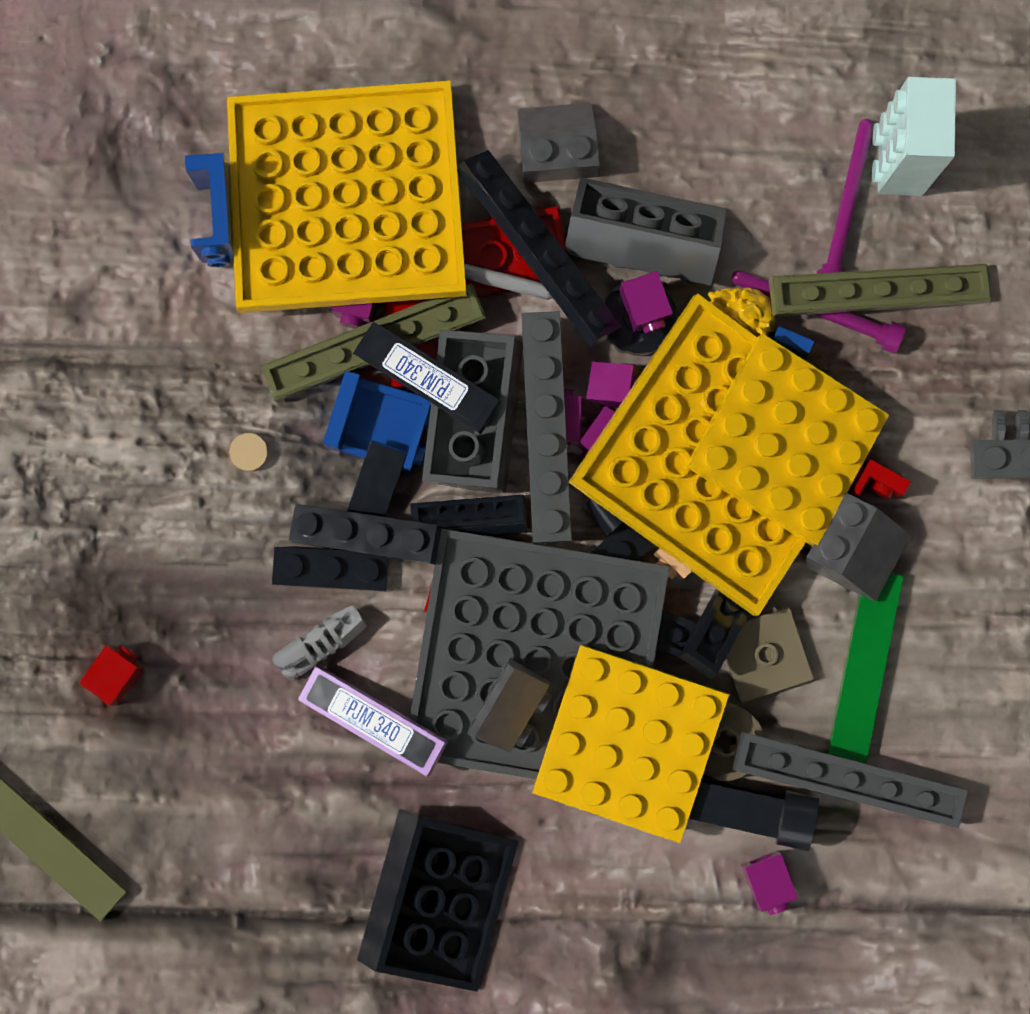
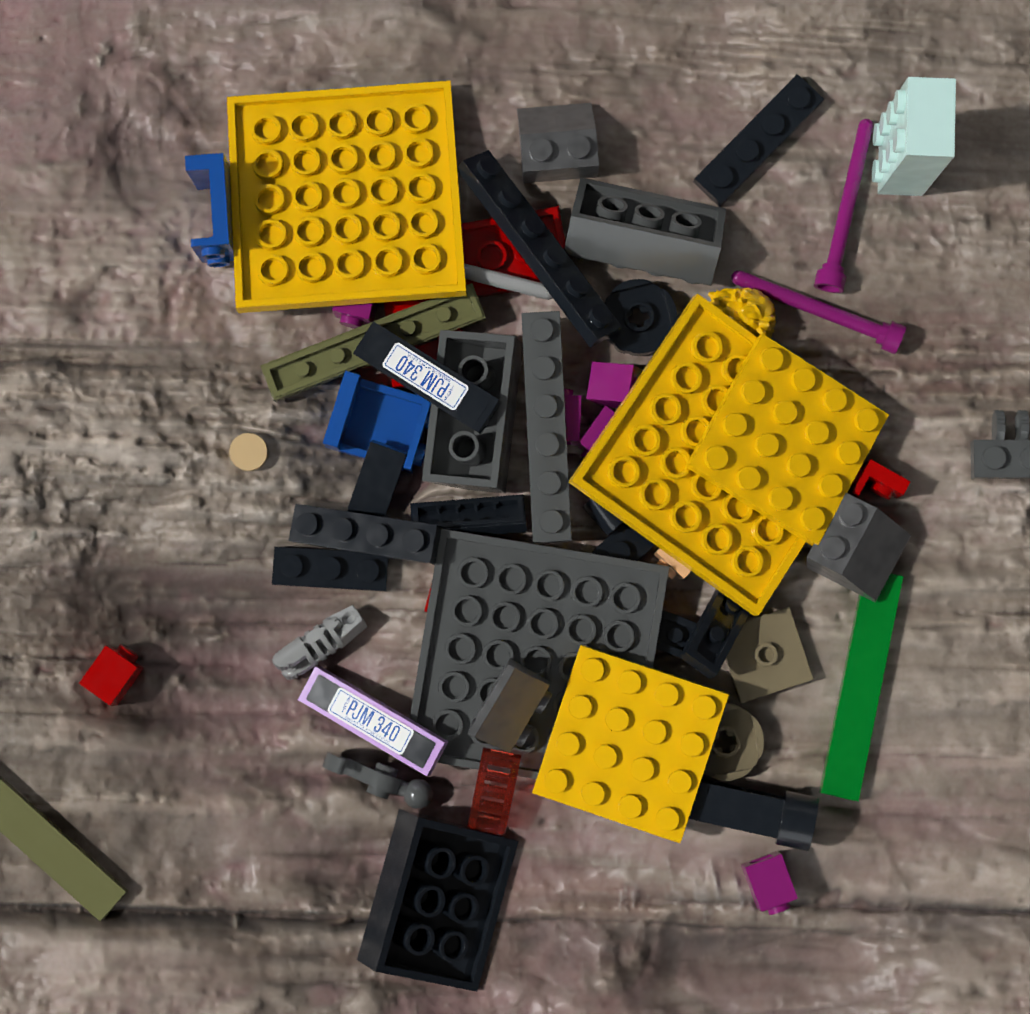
(382, 780): none -> dark grey piece
(487, 814): none -> clear red slope
(646, 303): magenta brick -> none
(758, 140): none -> black plate
(793, 342): blue tile -> none
(850, 780): dark grey plate -> none
(879, 289): olive tile -> none

